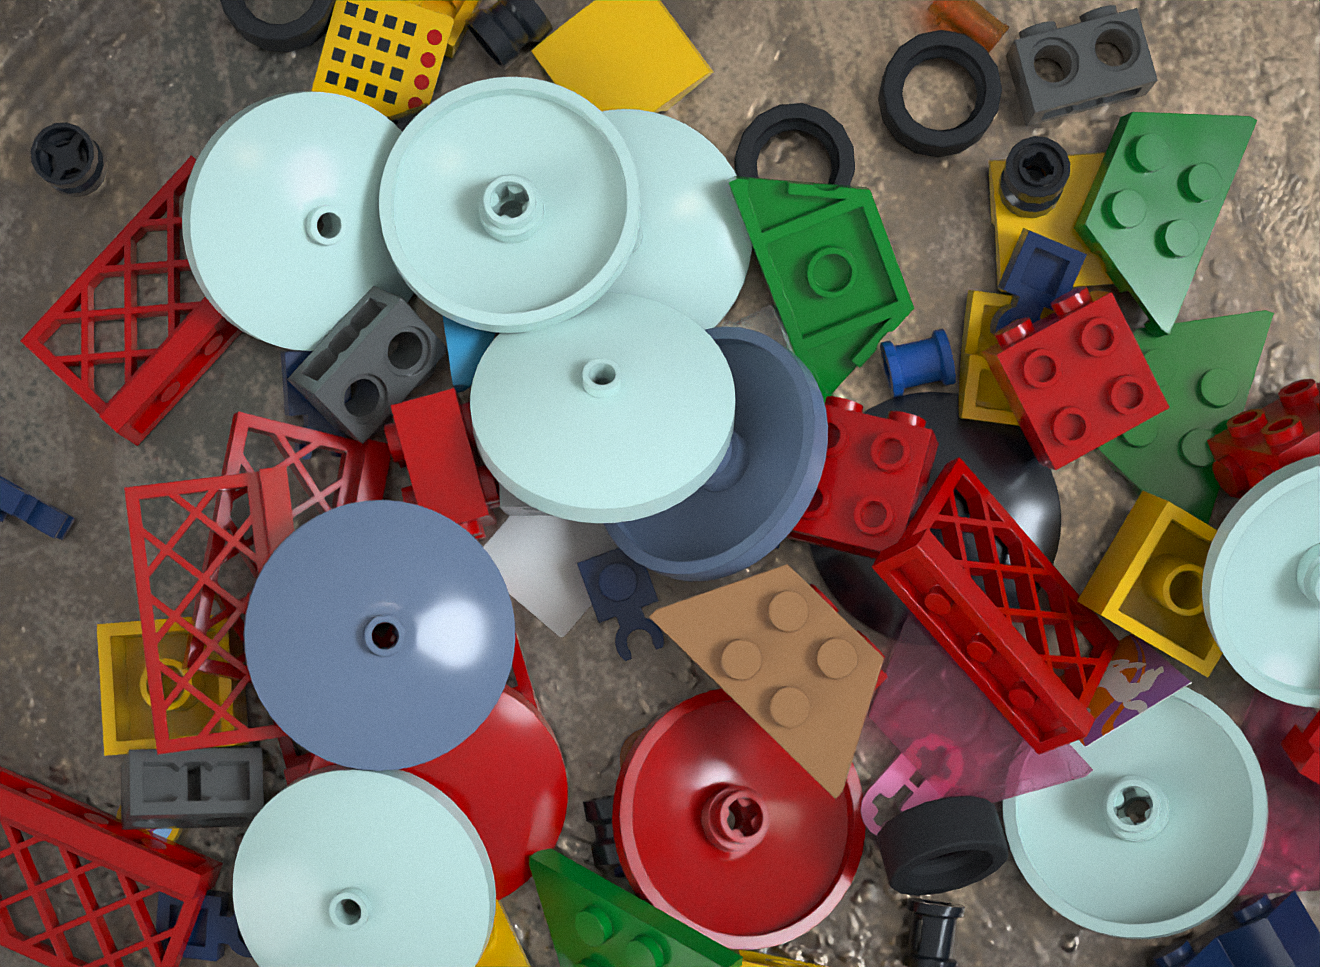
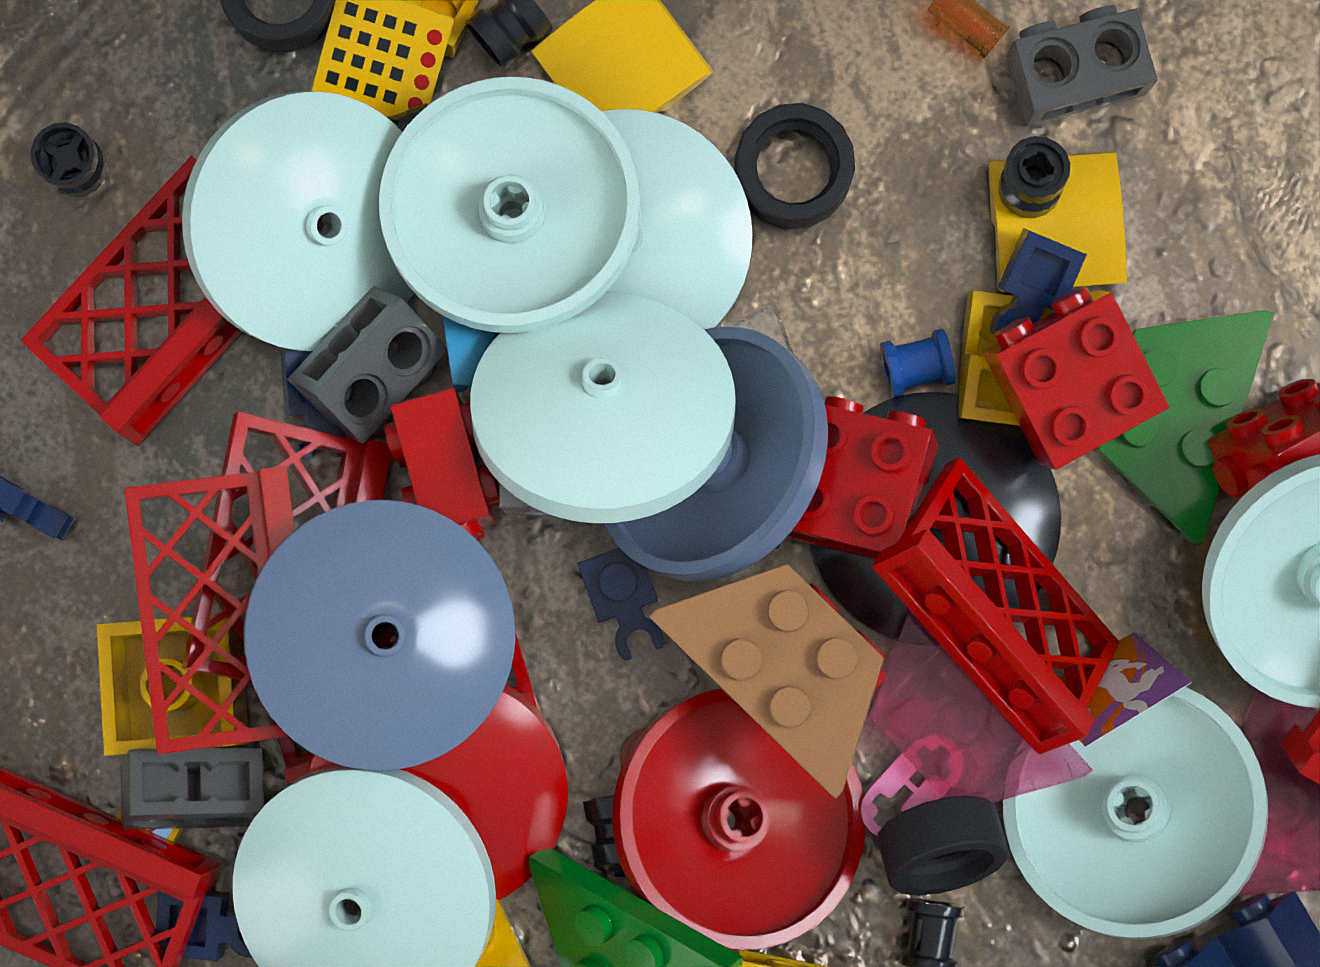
(541, 566): white sticker -> none
(824, 270): green wing -> none
(947, 46): black tyre -> none
(1155, 579): yellow brick -> none
(1160, 203): green wing -> none

